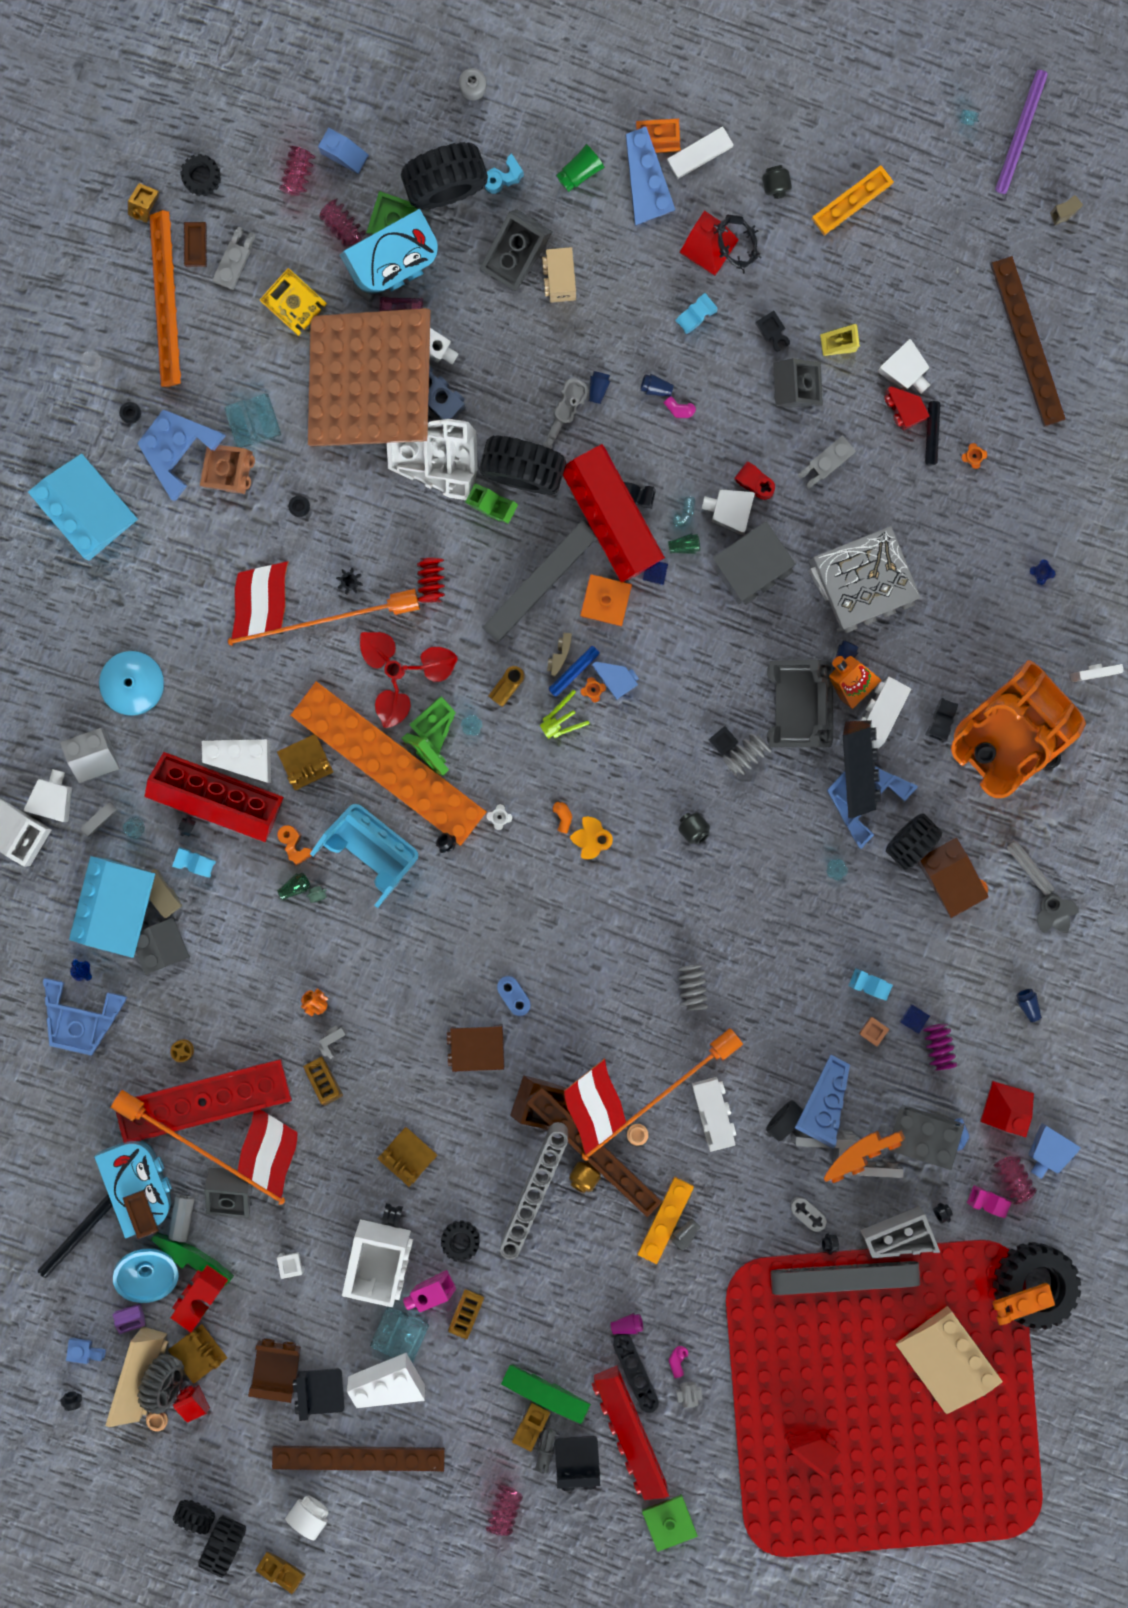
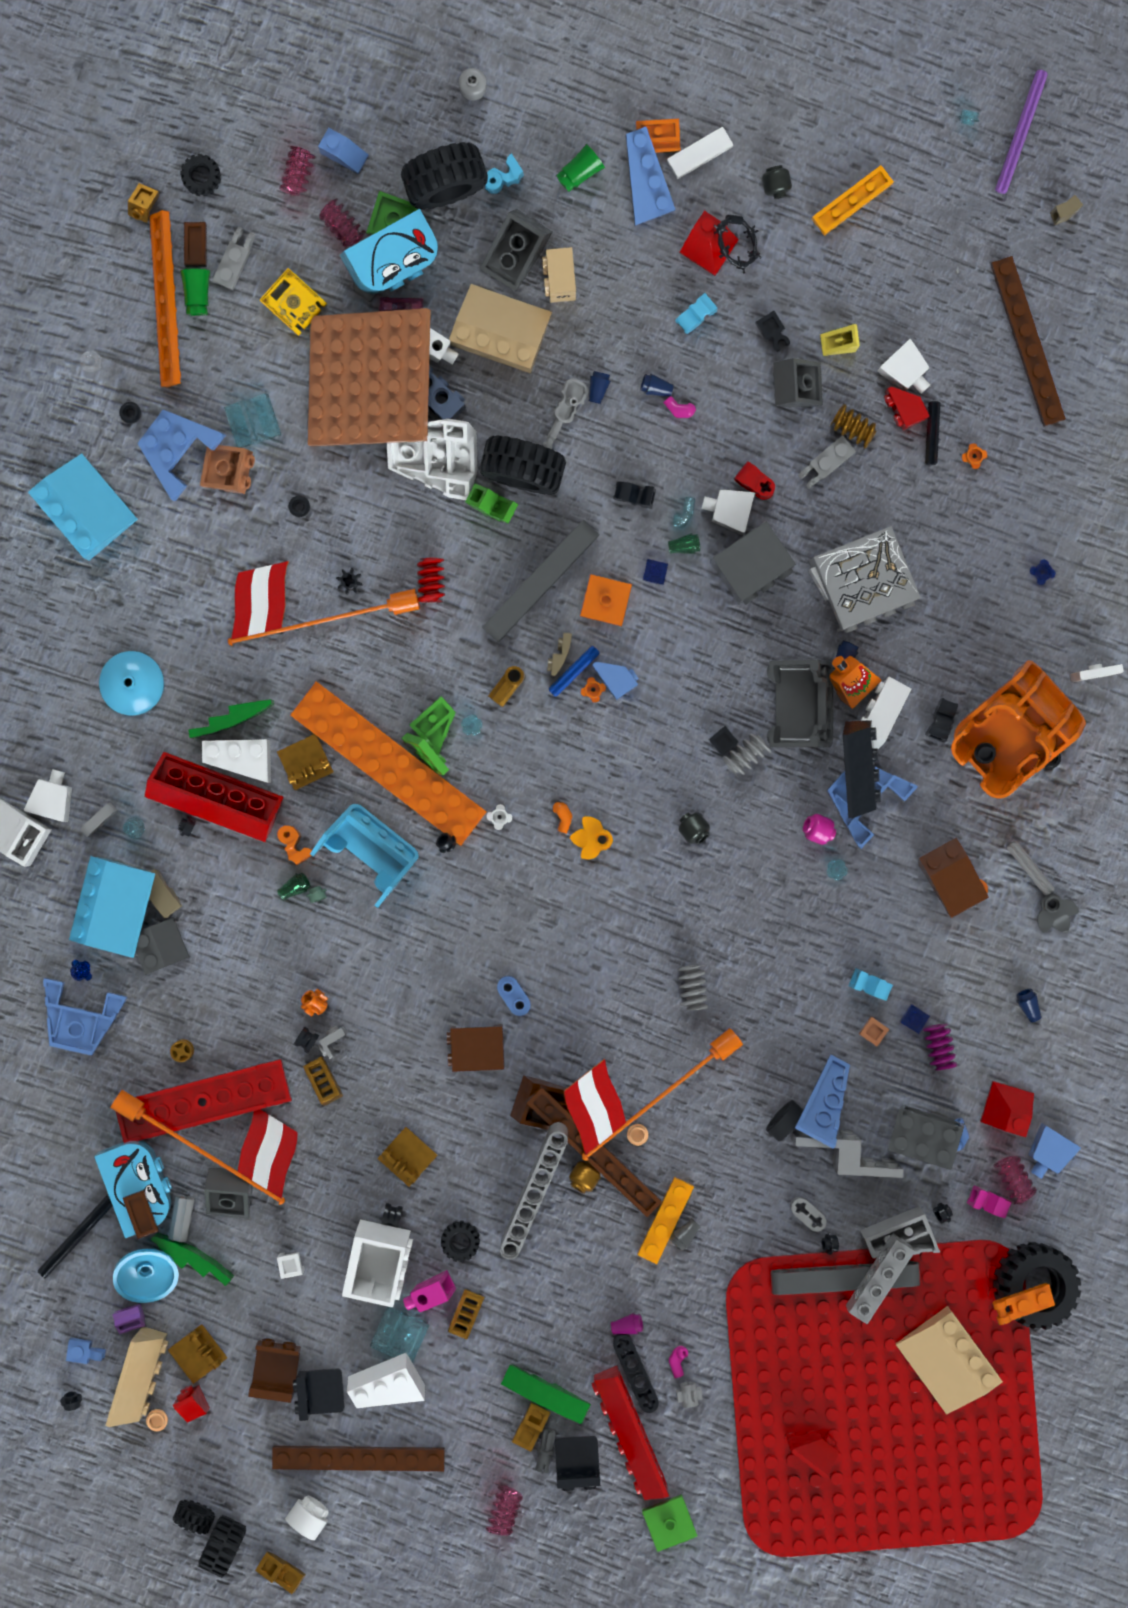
(90, 755): light grey slope -> none
(160, 1384): dark grey gear -> none
(191, 1308): red arch -> none
(194, 862): medium azure leg -> none
(195, 291): none -> green plant
(237, 715): none -> green slope
(306, 1040): none -> black wheel
(376, 651): red plant -> none
(500, 328): none -> tan slope
(551, 726): lime plant -> none
(612, 513): red slope -> none
(714, 1114): white wedge -> none
(819, 829): none -> dark pink head
(854, 426): none -> pearl gold piece
(854, 1157): orange slope -> none
(880, 1278): none -> light grey brick
(914, 841): black tyre -> none

